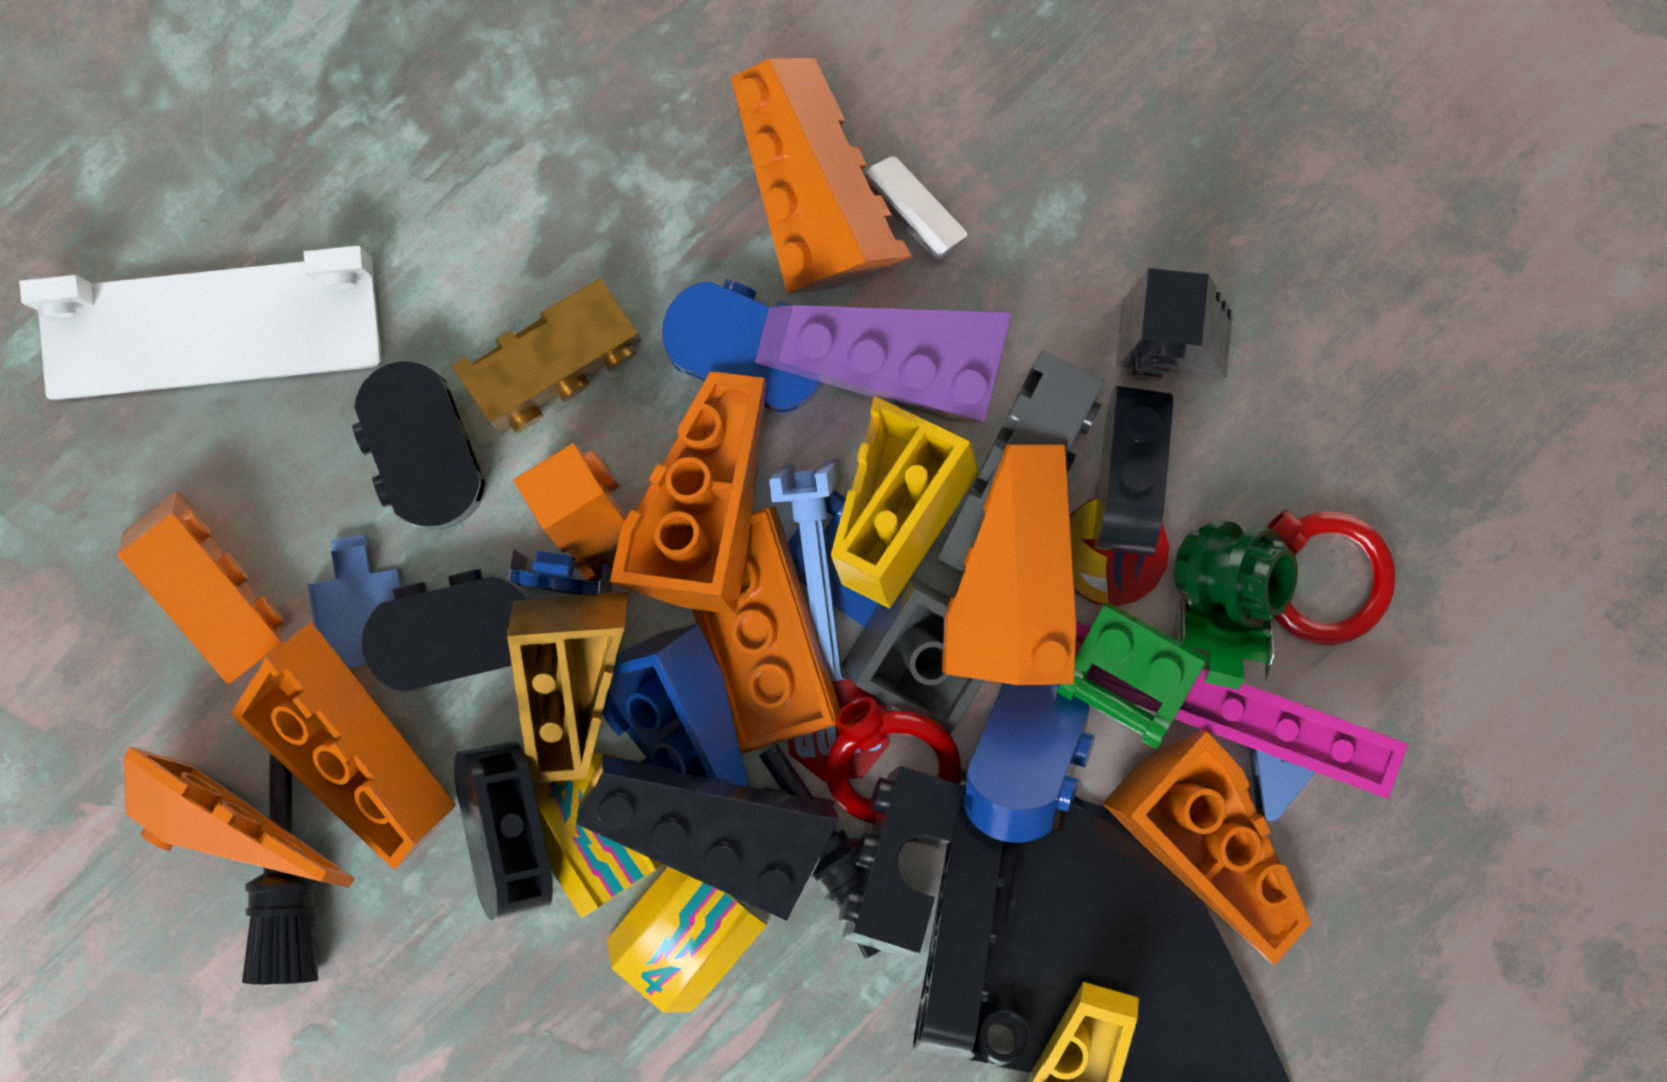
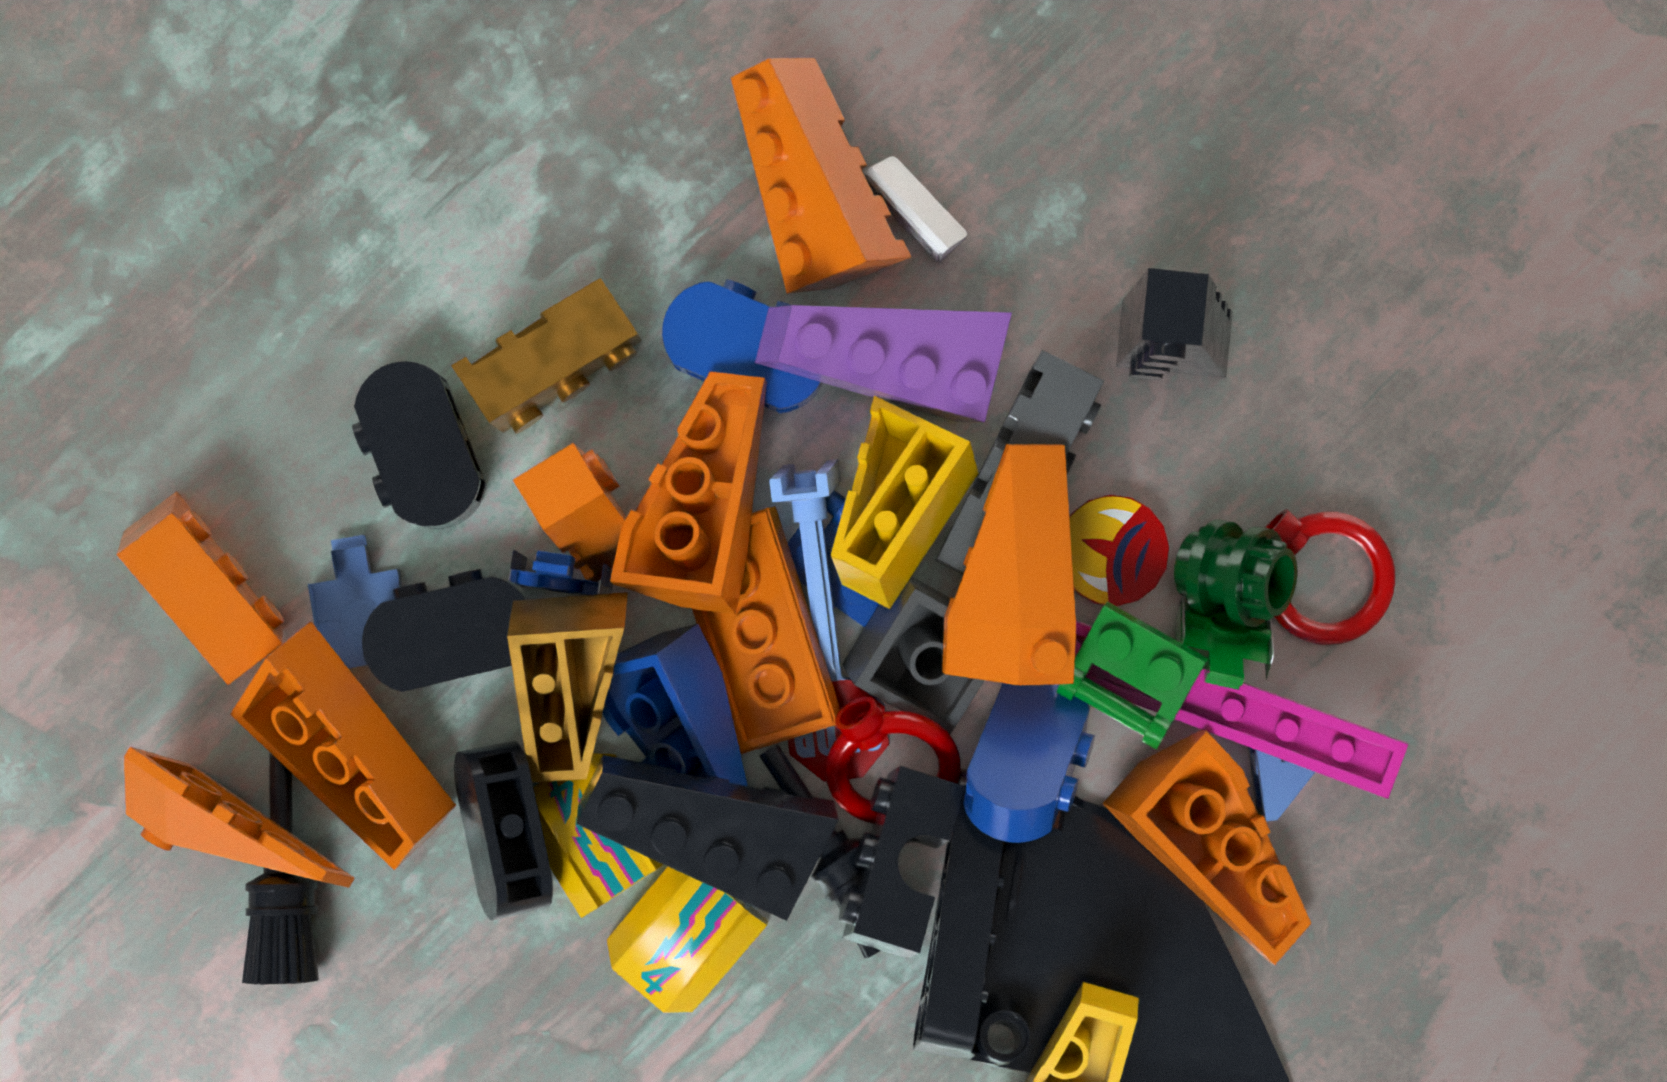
(207, 325): white bracket -> none
(1133, 471): black brick -> none

